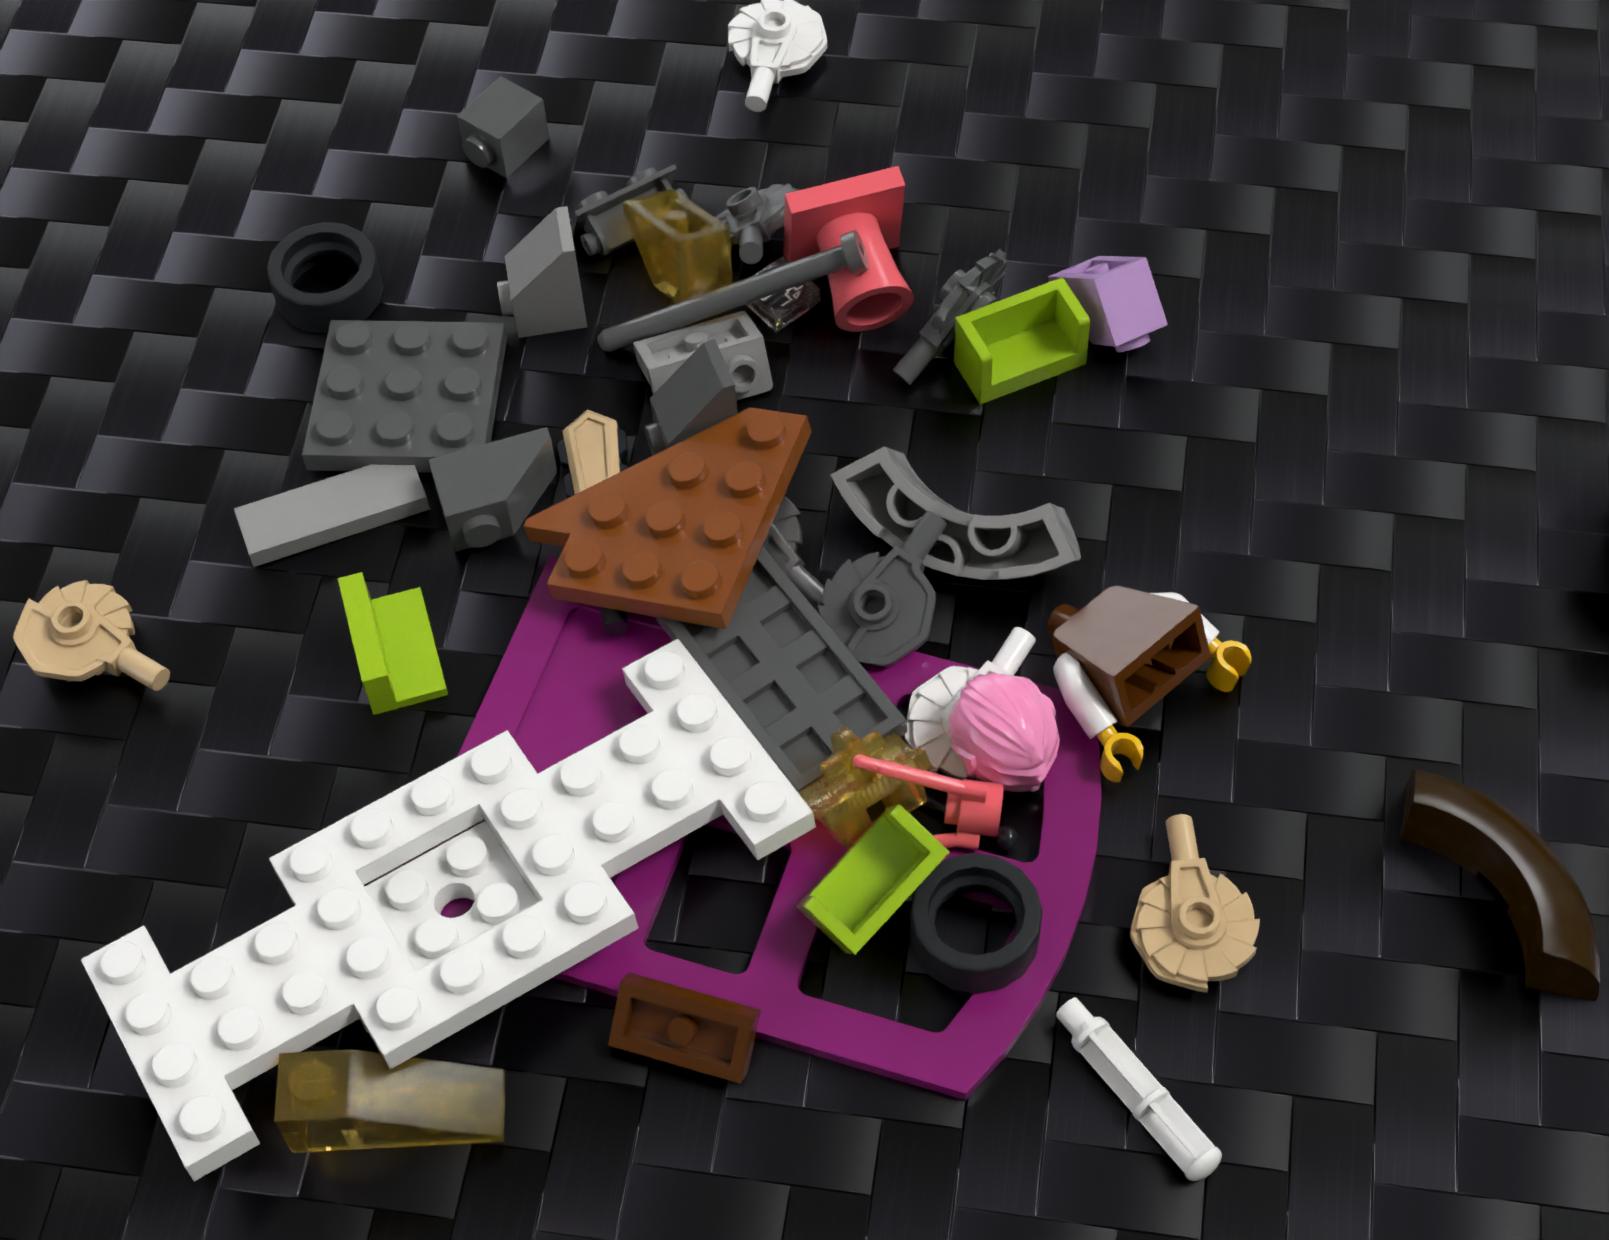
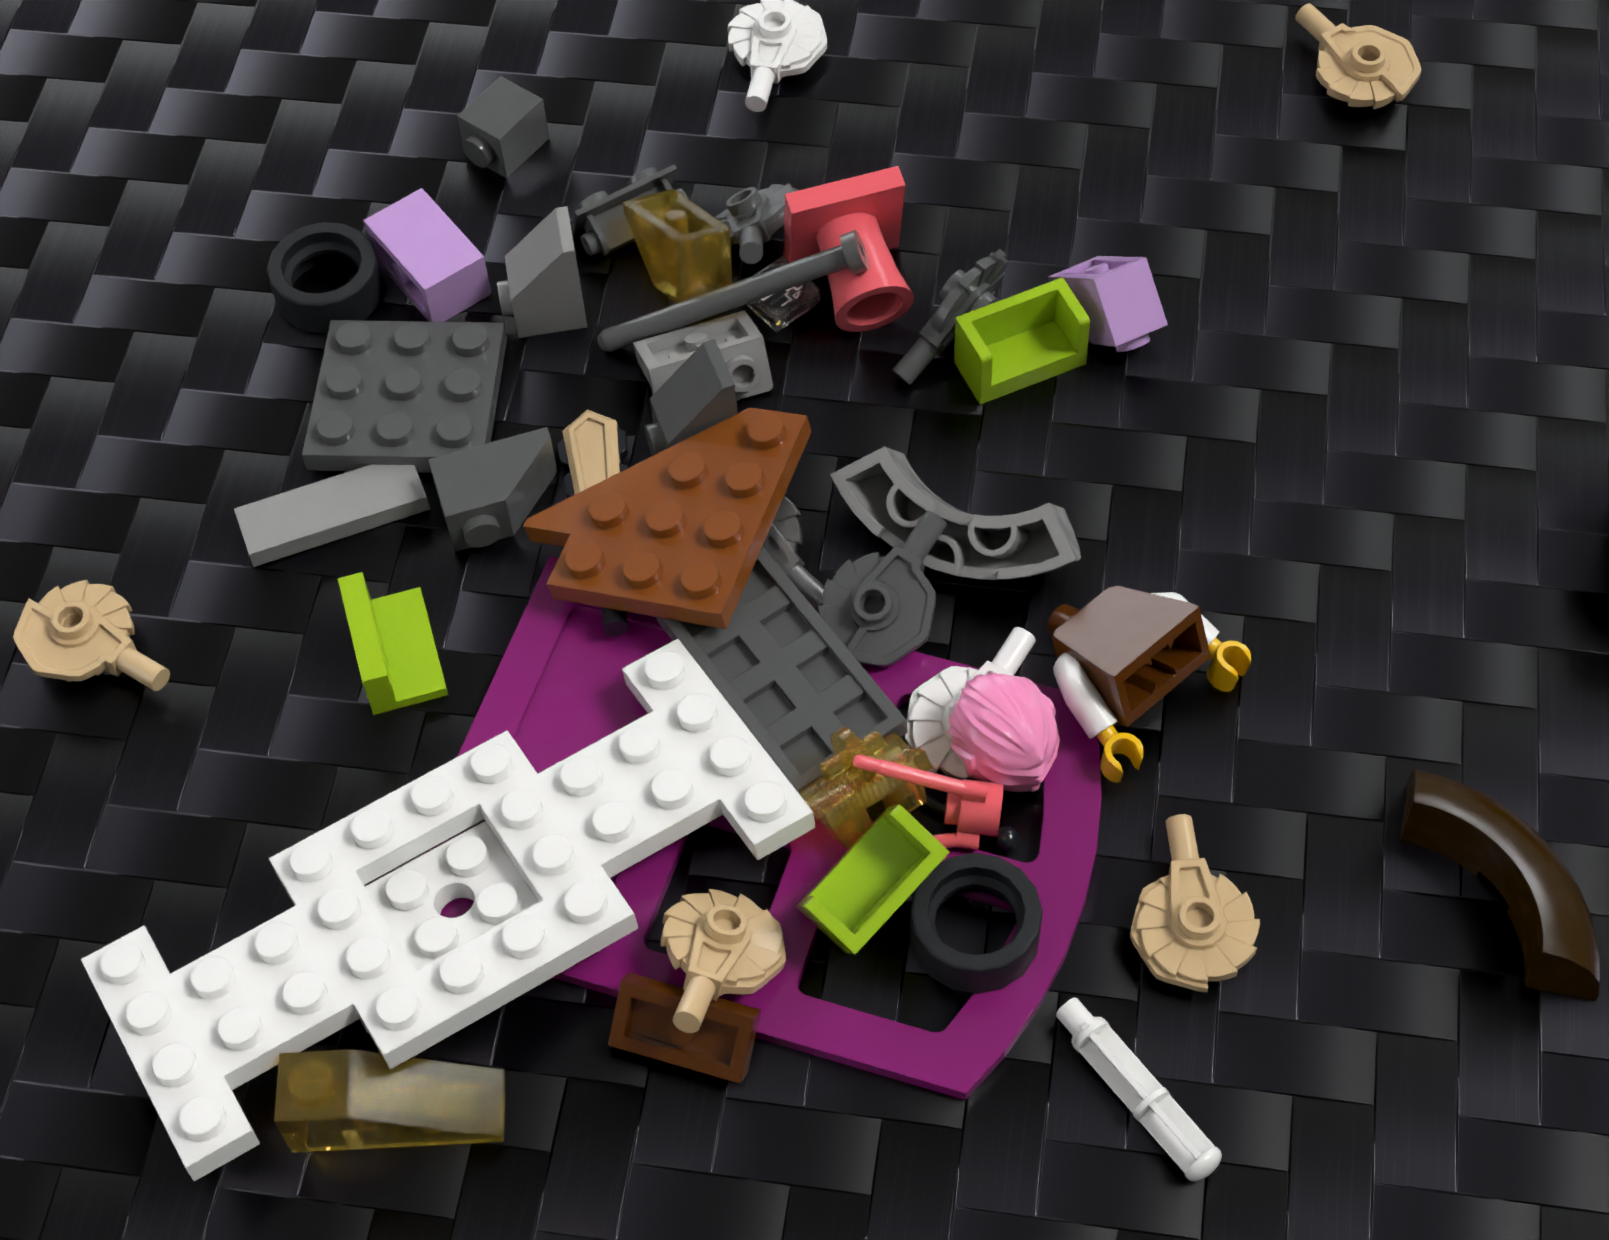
(428, 257): none -> lavender panel
(722, 948): none -> tan piece
(1361, 62): none -> tan piece

